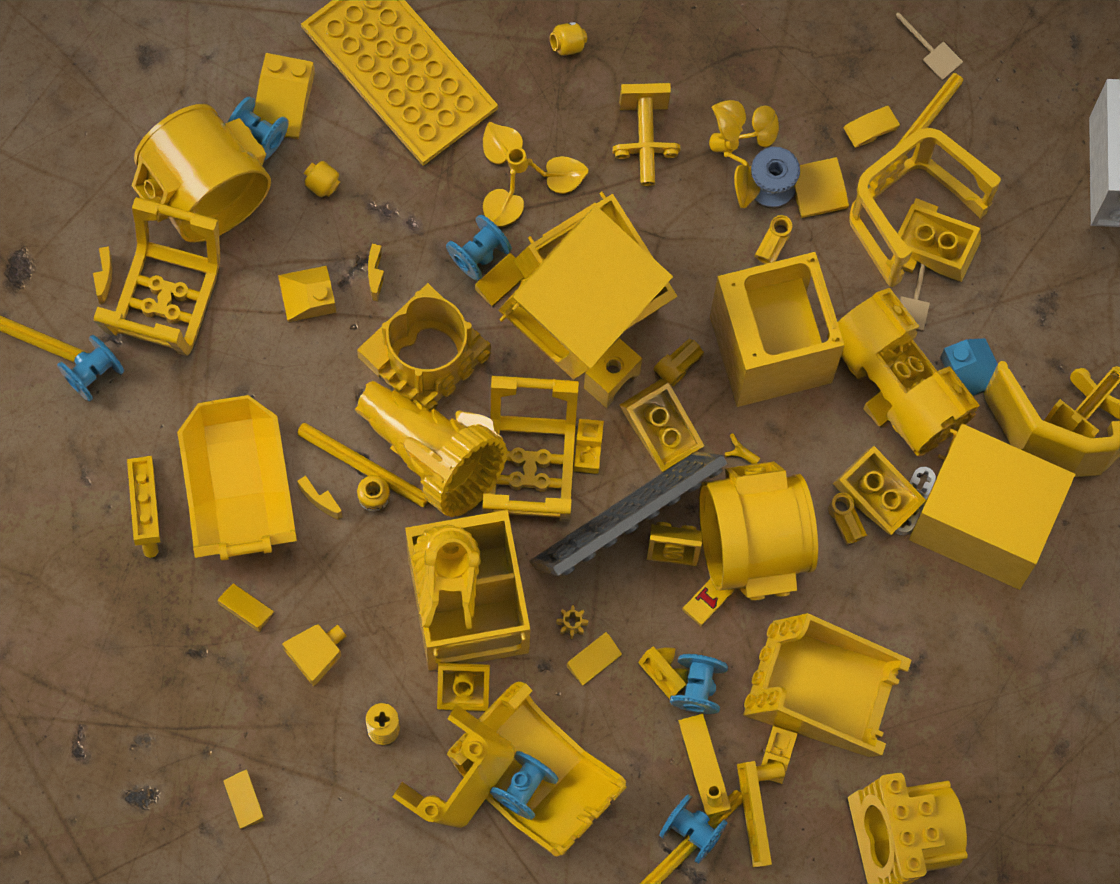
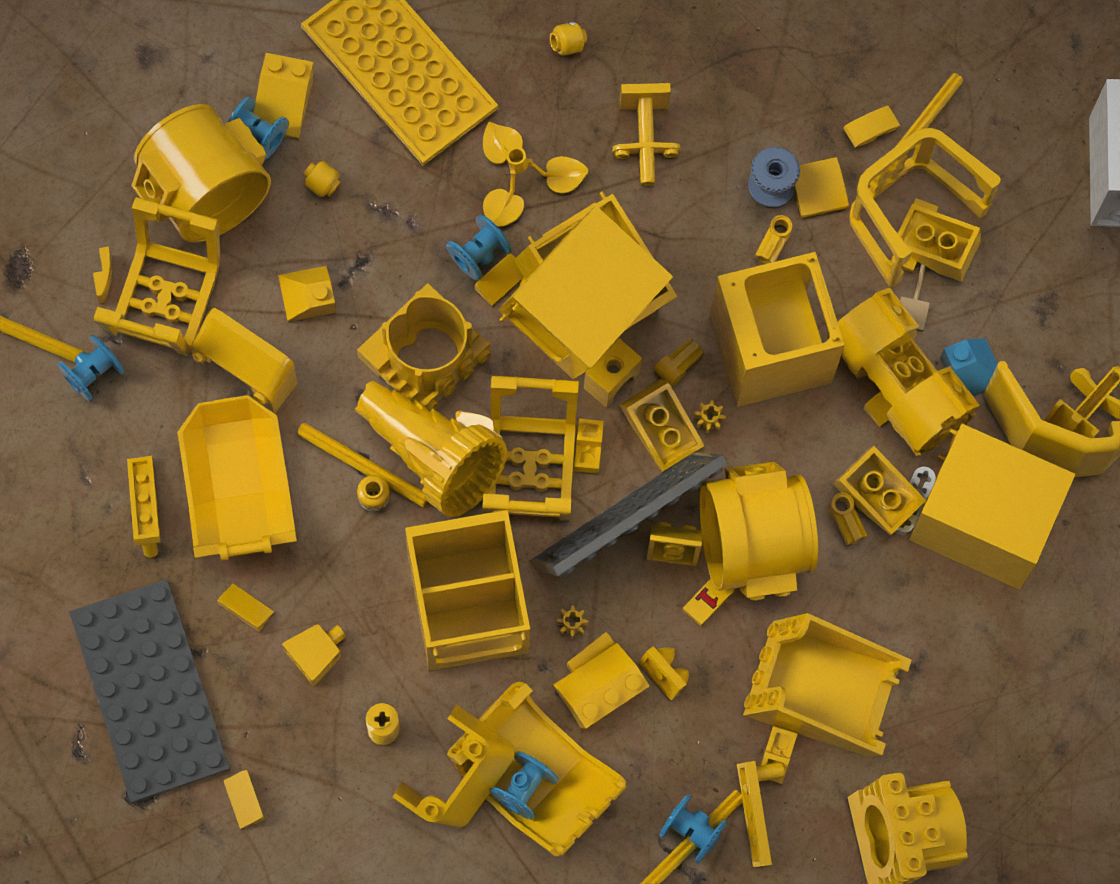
(149, 691): none -> dark grey plate
(246, 357): none -> yellow windscreen
(324, 502): yellow slope -> none
(375, 276): yellow slope -> none
(447, 562): yellow piece -> none
(463, 685): yellow slope -> none
(601, 685): none -> yellow slope
(700, 684): dark azure hose -> none
(704, 765): yellow piece -> none
(715, 411): none -> yellow gear
(730, 119): yellow plant -> none
(741, 451): yellow bar -> none
(941, 59): tan piece -> none

